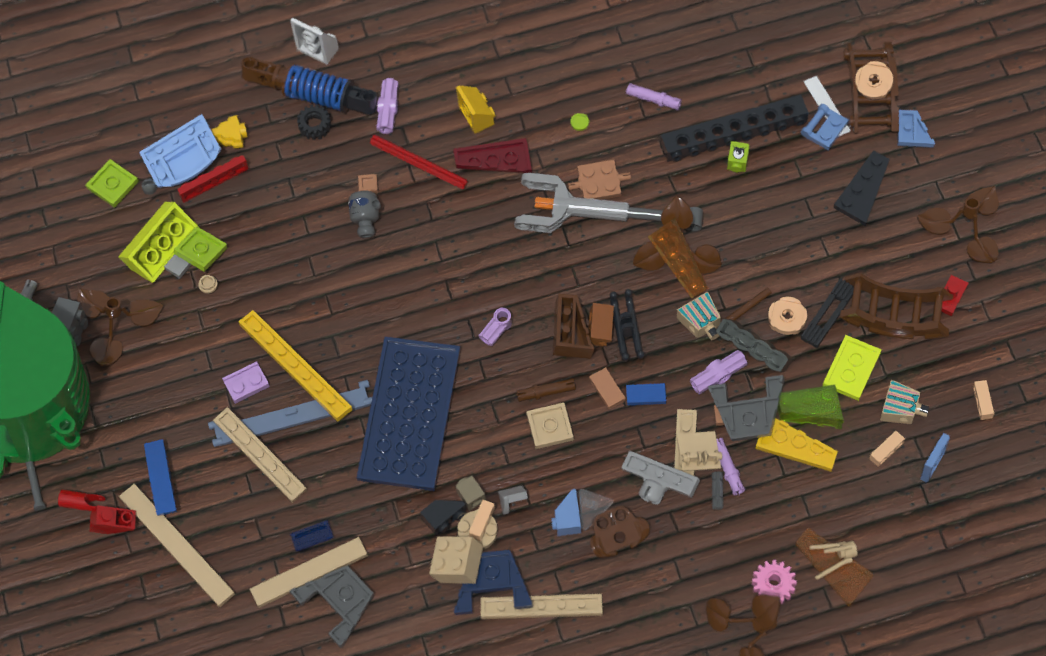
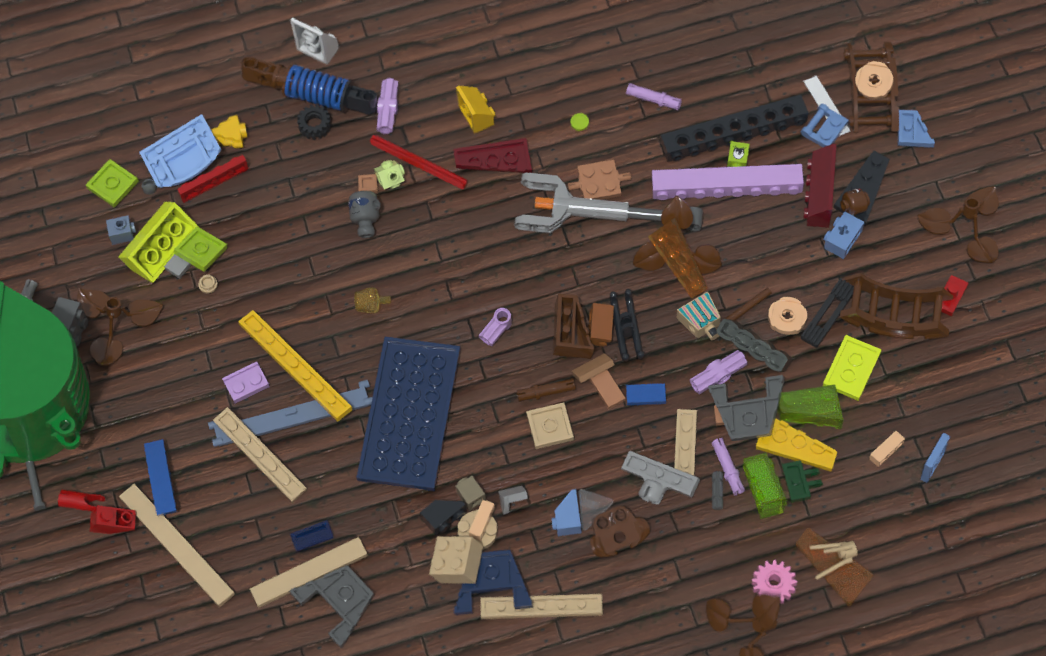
(120, 229): none -> sand blue brick
(369, 300): none -> clear yellow piece
(389, 174): none -> yellowish green brick
(593, 368): none -> medium nougat tile
(699, 451): tan hinge -> none
(727, 181): none -> lavender brick
(764, 485): none -> clear neon green wedge
(796, 480): none -> dark green hinge
(820, 187): none -> dark red slope
(850, 228): none -> medium blue brick
(855, 201): none -> reddish brown head
(902, 404): torso -> none
(983, 400): light nougat piece -> none

